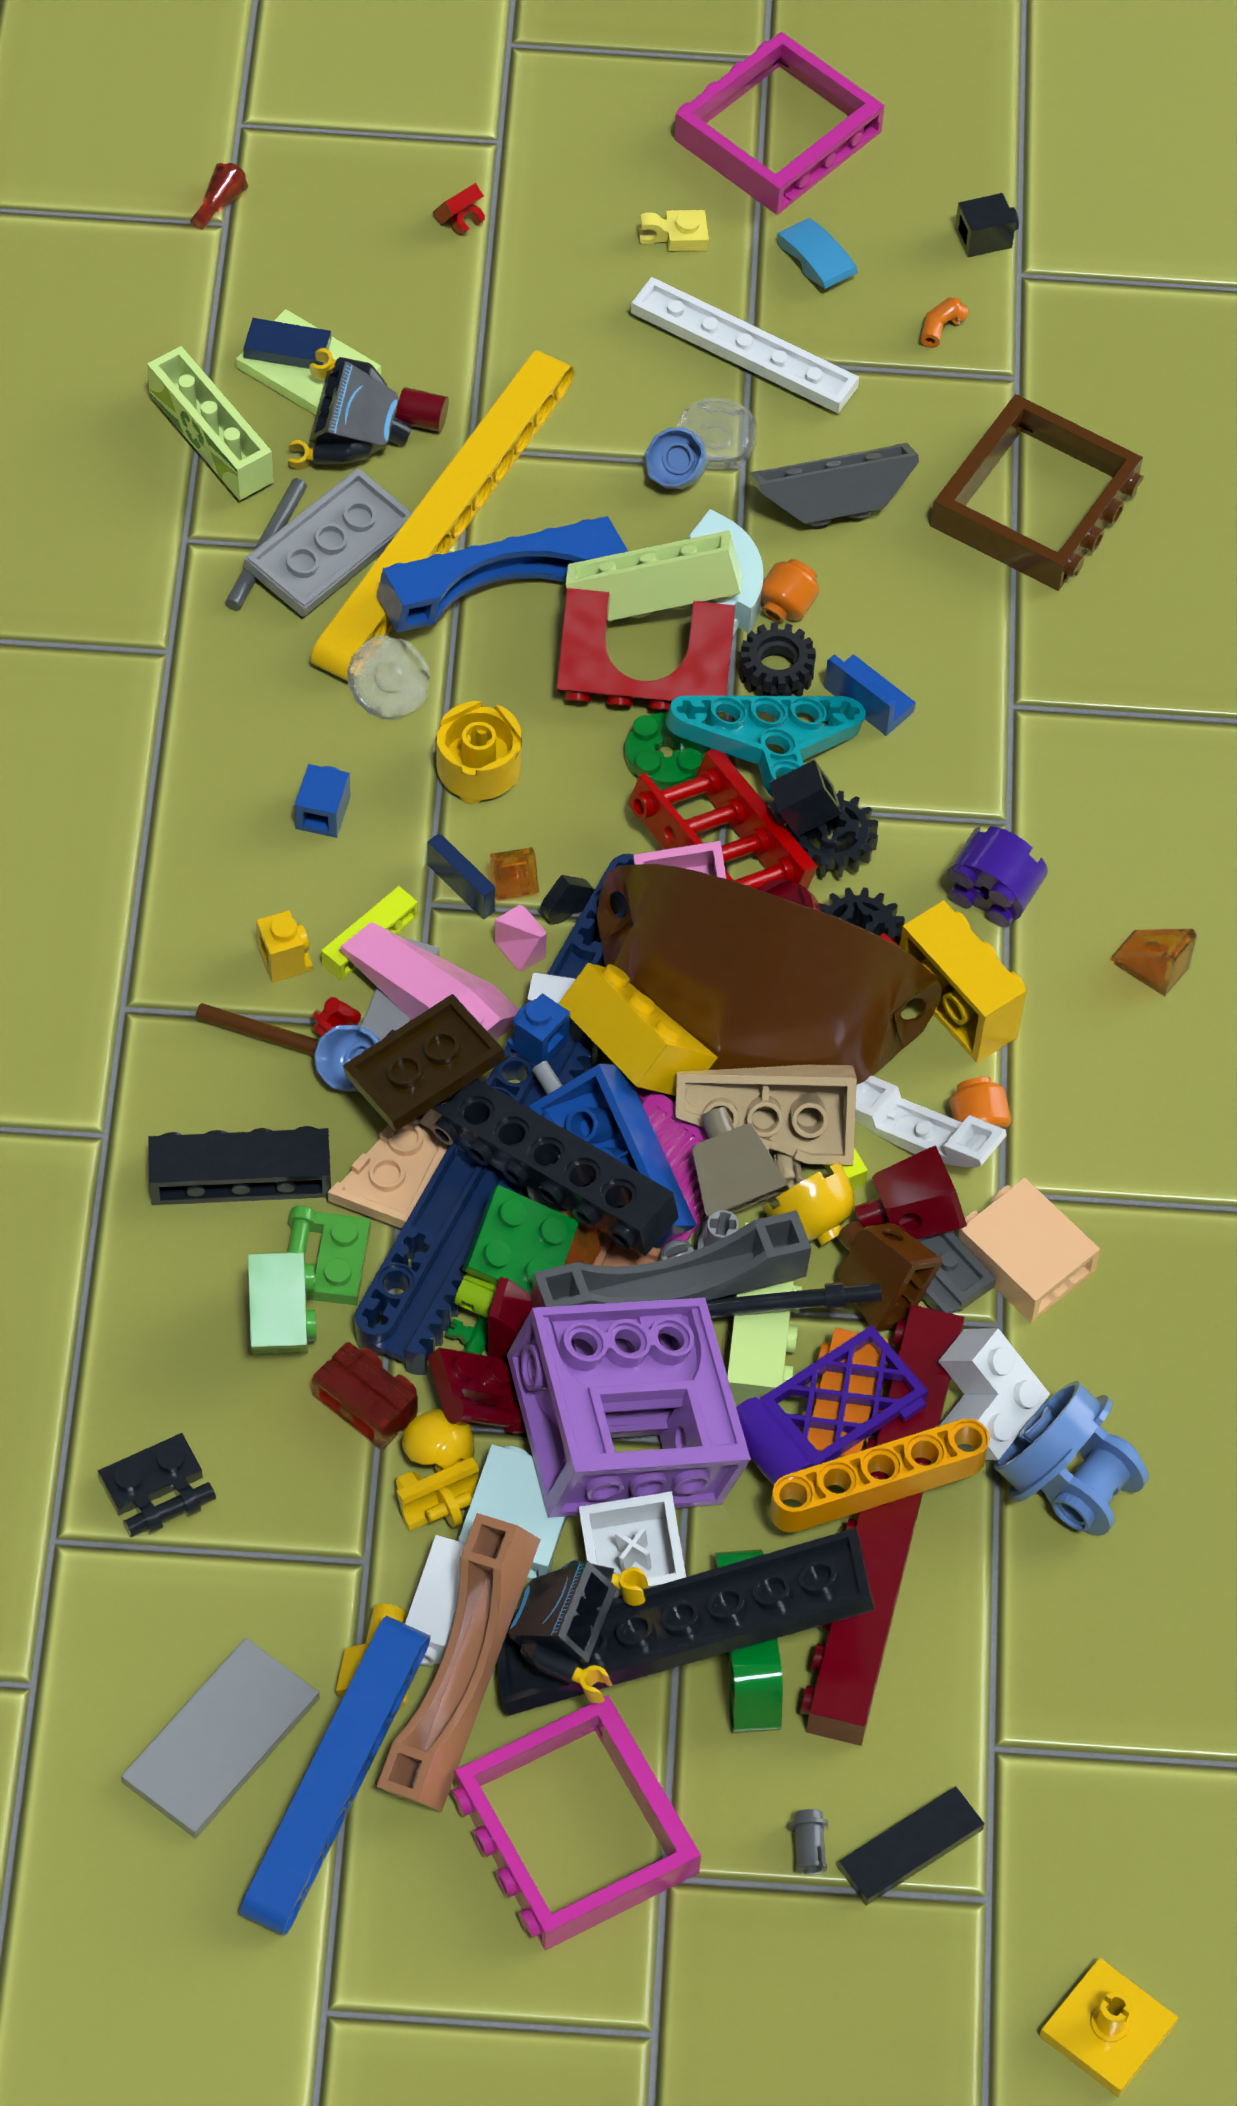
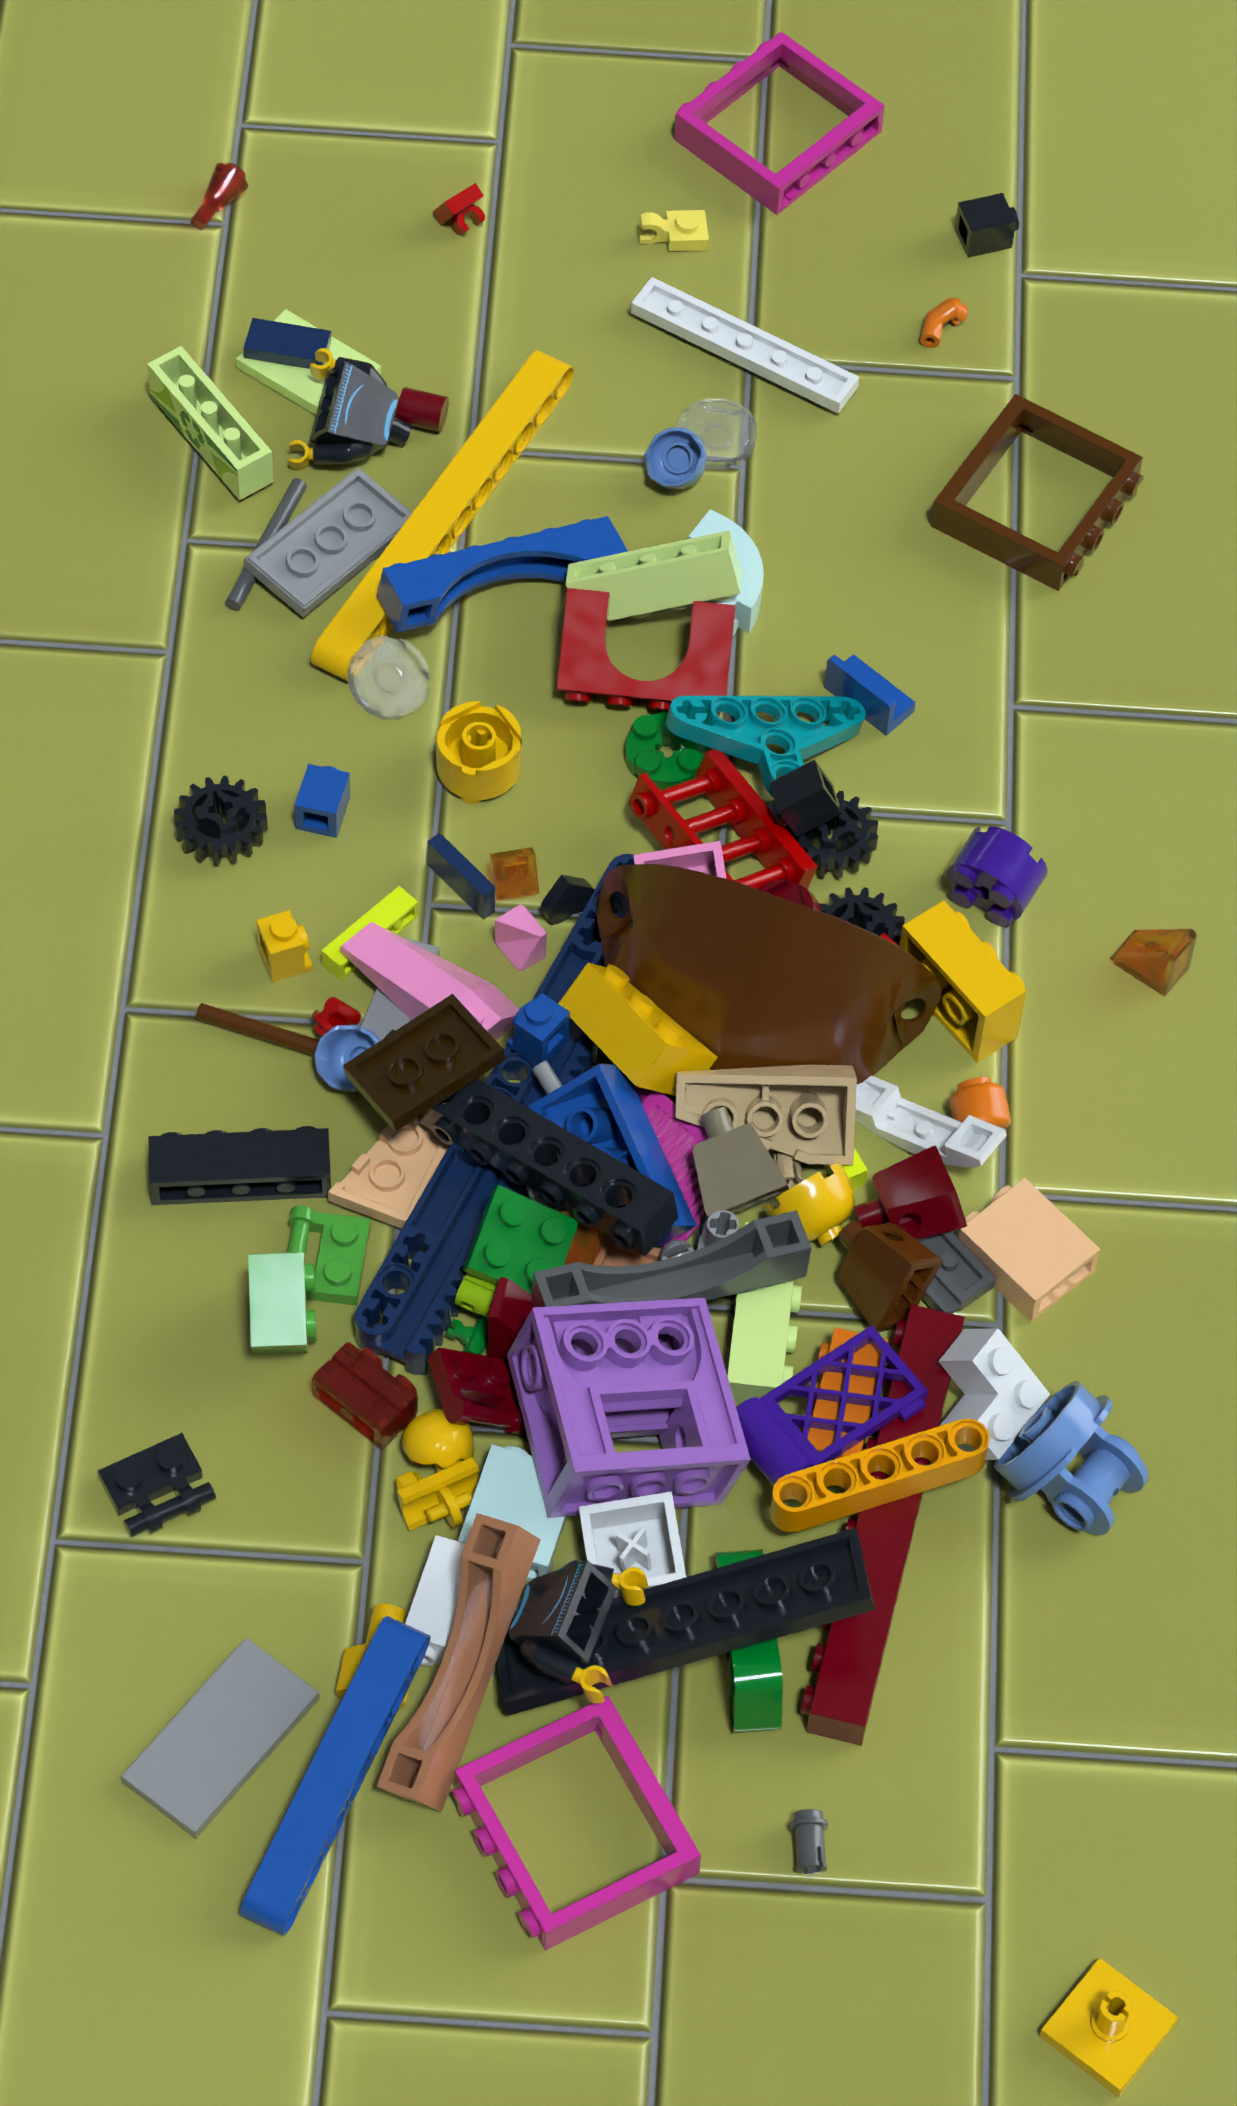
(220, 819): none -> black gear
(549, 985): white sticker -> none
(777, 643): black tyre -> none
(789, 591): orange head -> none
(819, 253): dark azure slope -> none
(833, 1296): black bar -> none
(838, 485): dark grey wedge -> none
(911, 1845): black tile -> none

